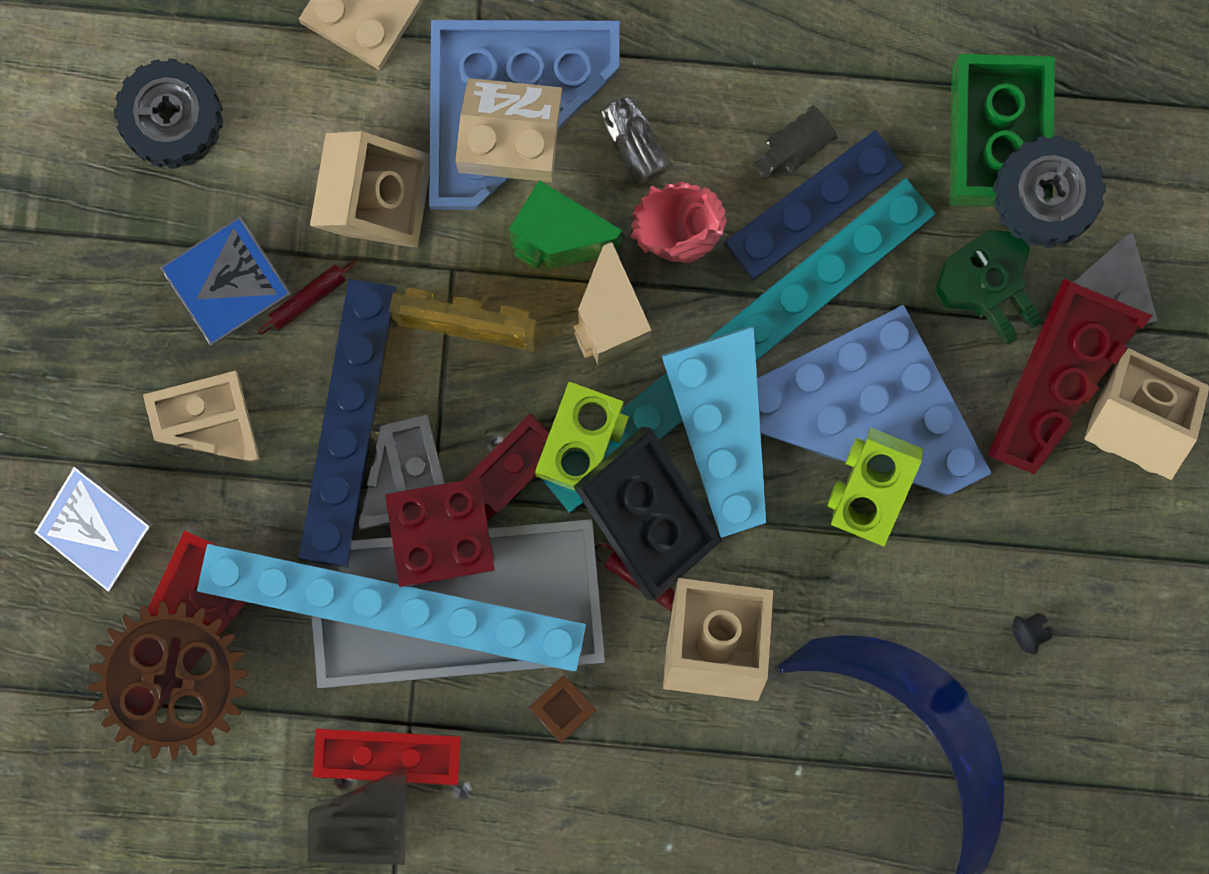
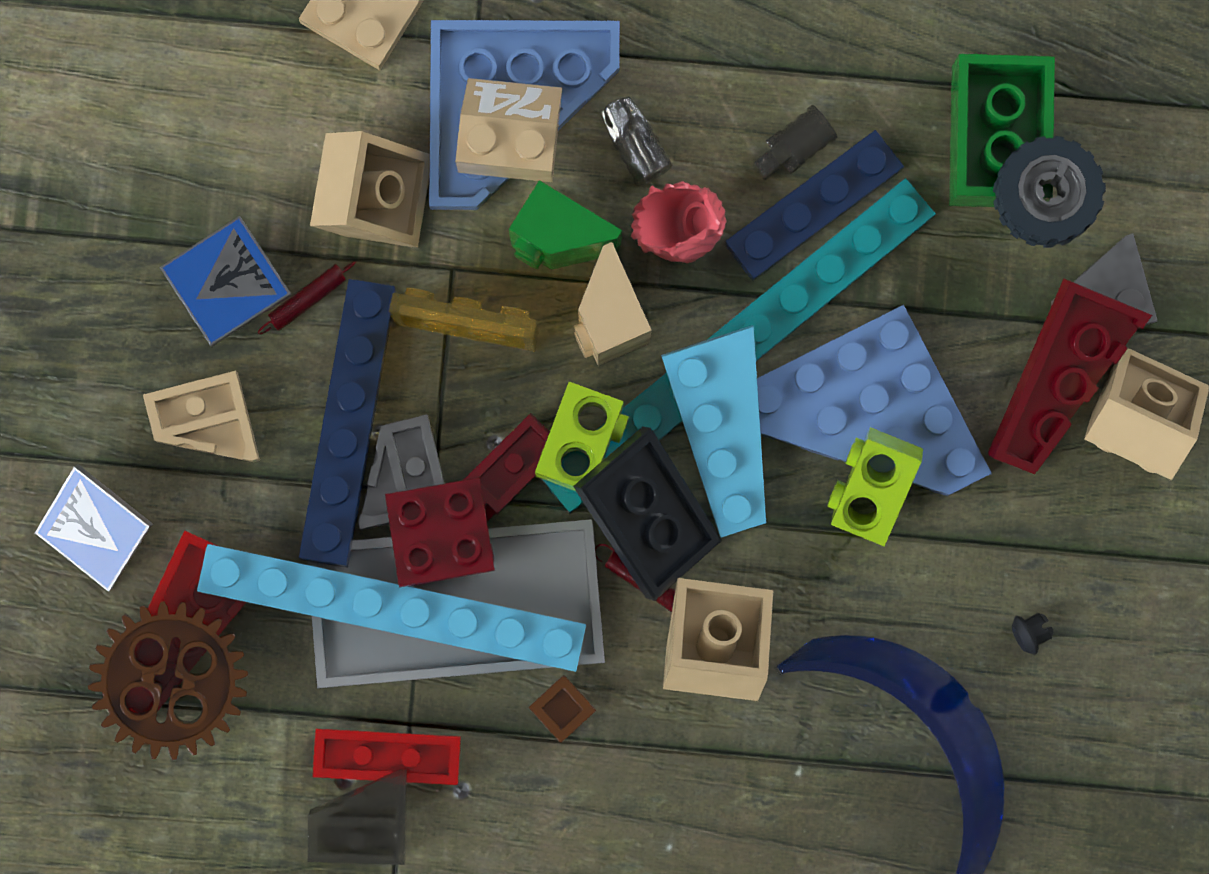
(189, 131): black wheel -> none
(988, 287): dark green hinge -> none

